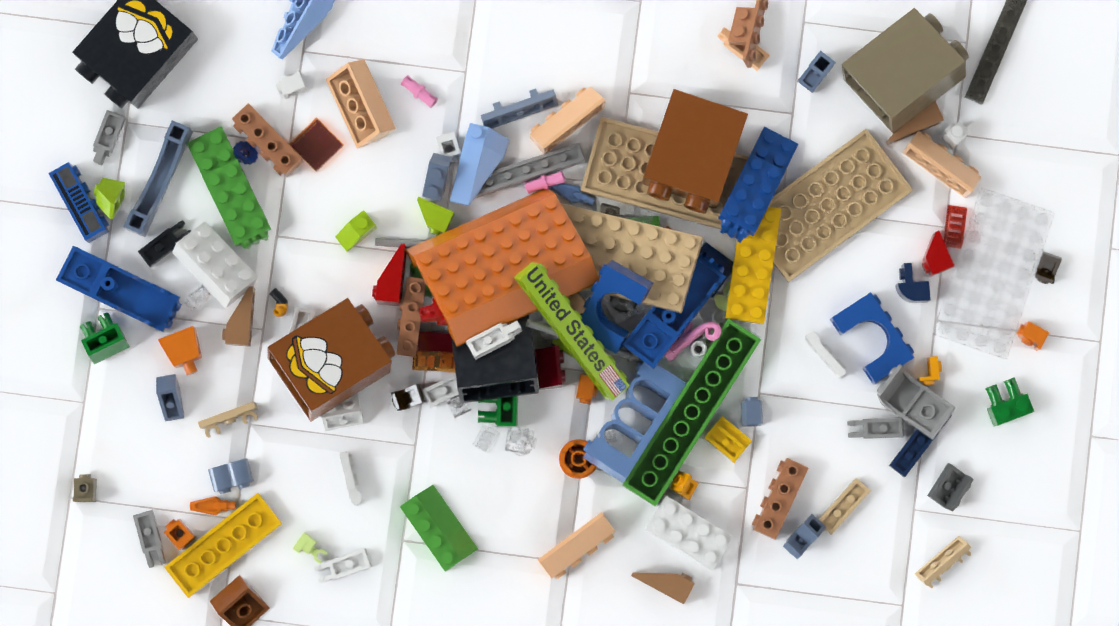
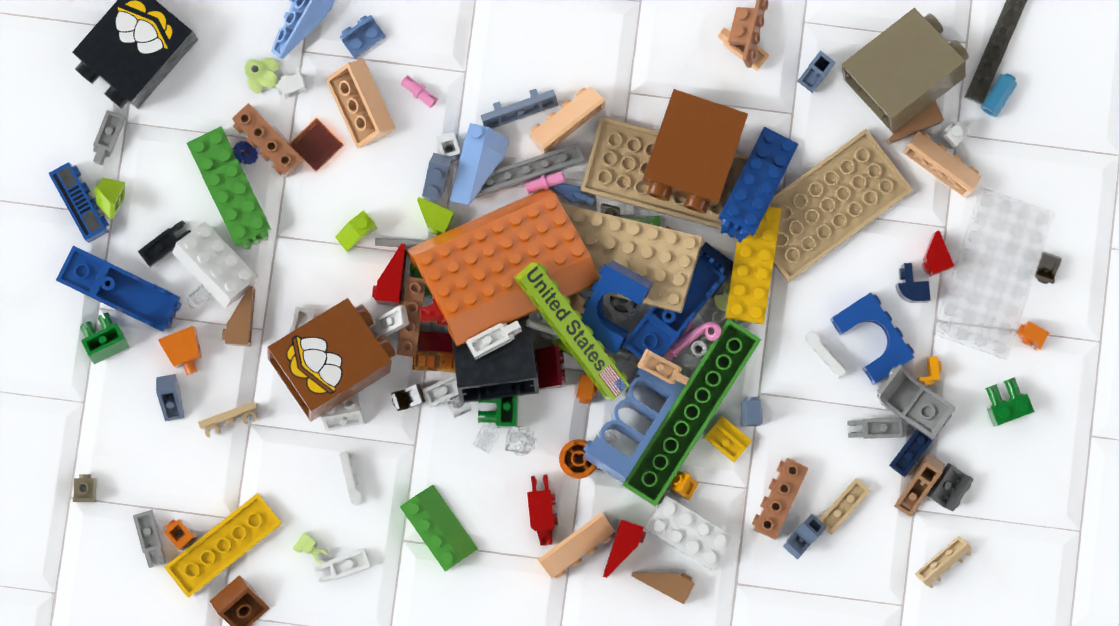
(146, 207): sand blue arch -> none
(212, 505): orange piece -> none
(231, 475): sand blue brick -> none
(264, 76): none -> yellowish green plate
(281, 303): arm -> none
(362, 36): none -> medium blue bracket
(390, 322): none -> white hinge
(541, 512): none -> red hinge
(625, 542): none -> red slope
(661, 368): none -> light nougat hinge
(920, 484): none -> medium nougat slope
(954, 239): clear red slope -> none
(999, 95): none -> dark azure brick

